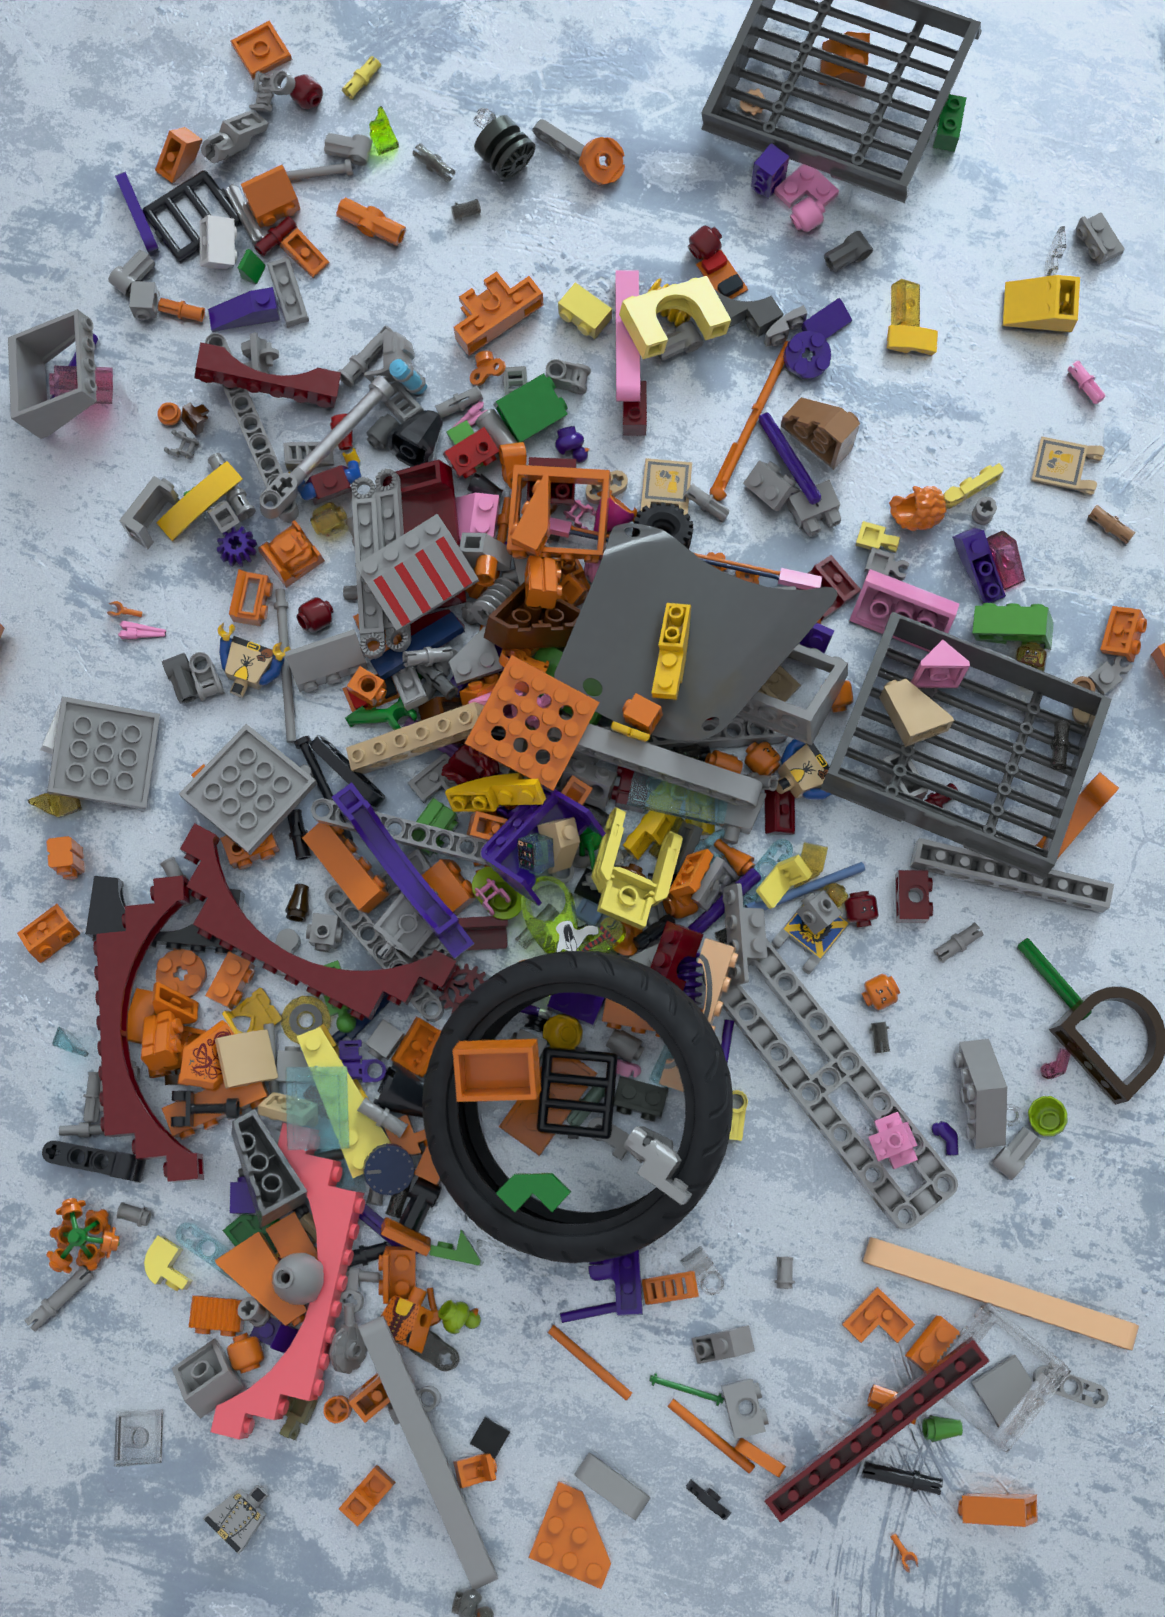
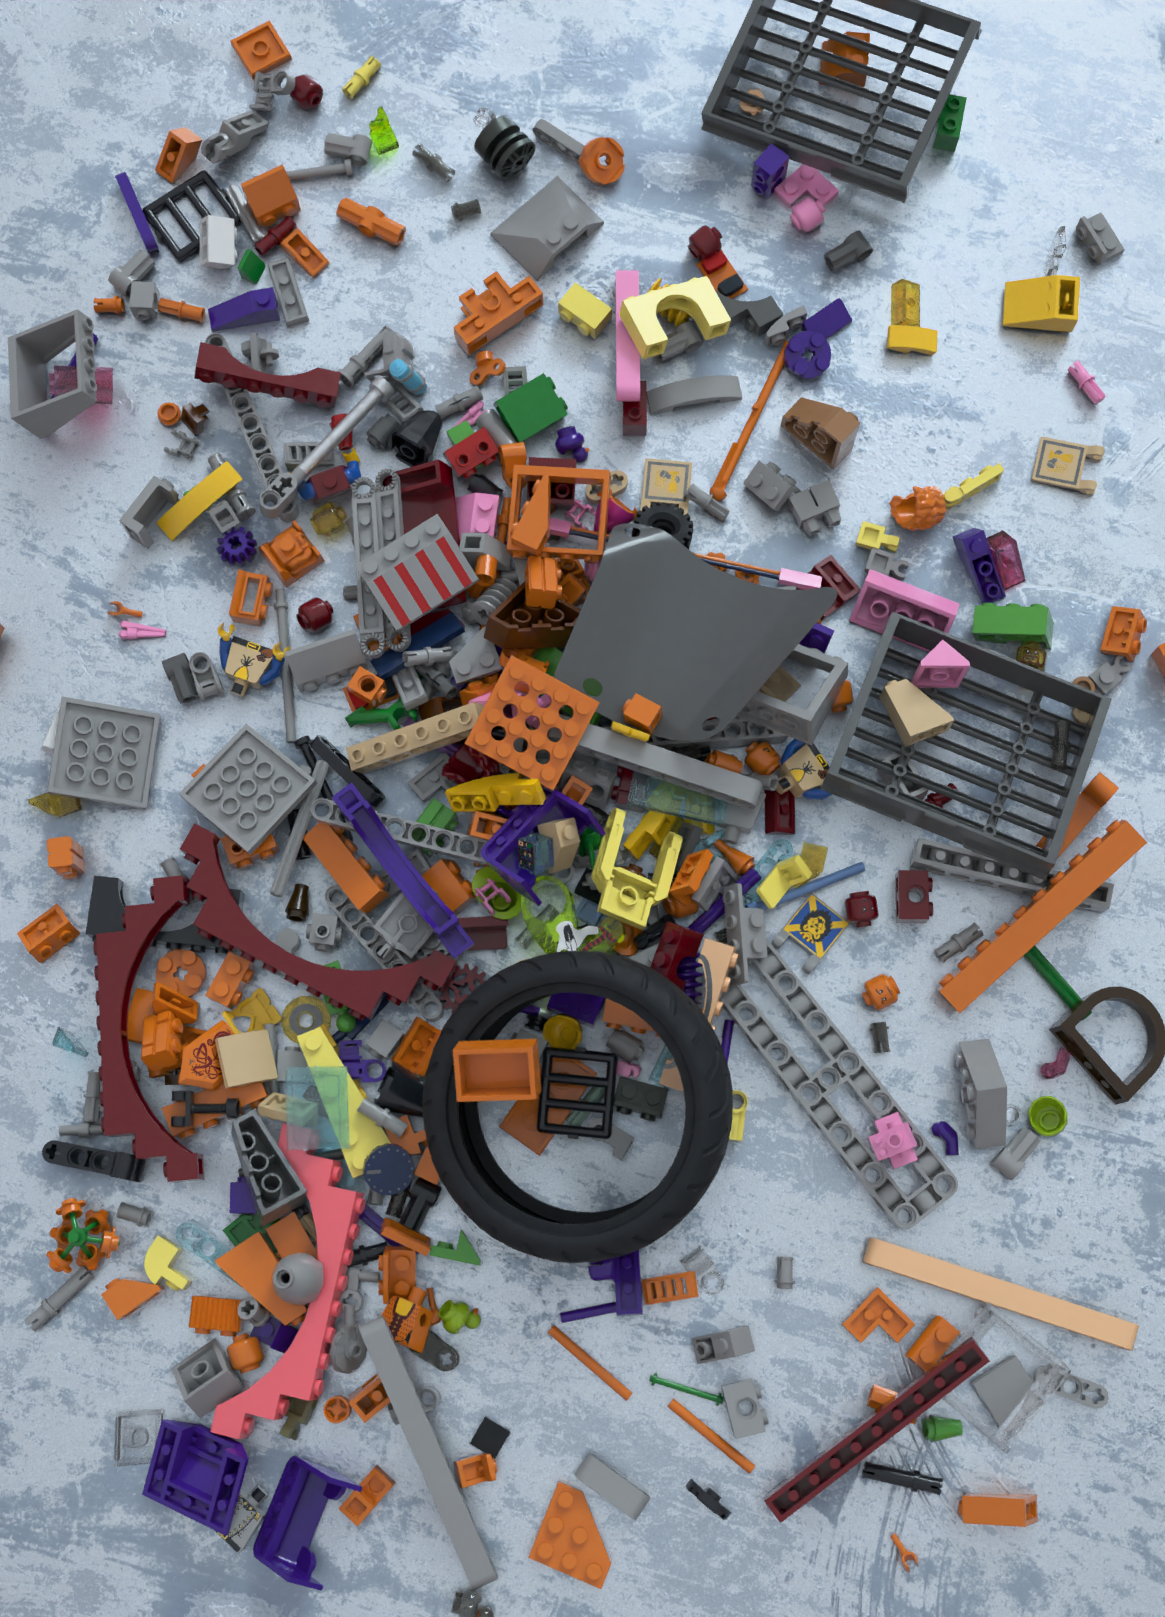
(109, 305): none -> orange pin
(129, 1295): none -> orange slope
(197, 1473): none -> dark purple slope
(294, 1517): none -> dark purple windscreen
(298, 831): none -> light grey axle
(542, 1185): green tile -> none
(546, 227): none -> light grey slope
(569, 375): light grey piece -> none
(659, 1162): light grey plate -> none
(672, 651): yellow slope -> none
(694, 391): none -> light grey slope
(760, 1457): orange piece -> none
(790, 458): dark purple axle -> none
(818, 911): light grey brick -> none
(836, 893): clear yellow plate -> none
(984, 503): light grey bush -> none
(1041, 915): none -> orange brick
(1111, 524): medium nougat pin -> none

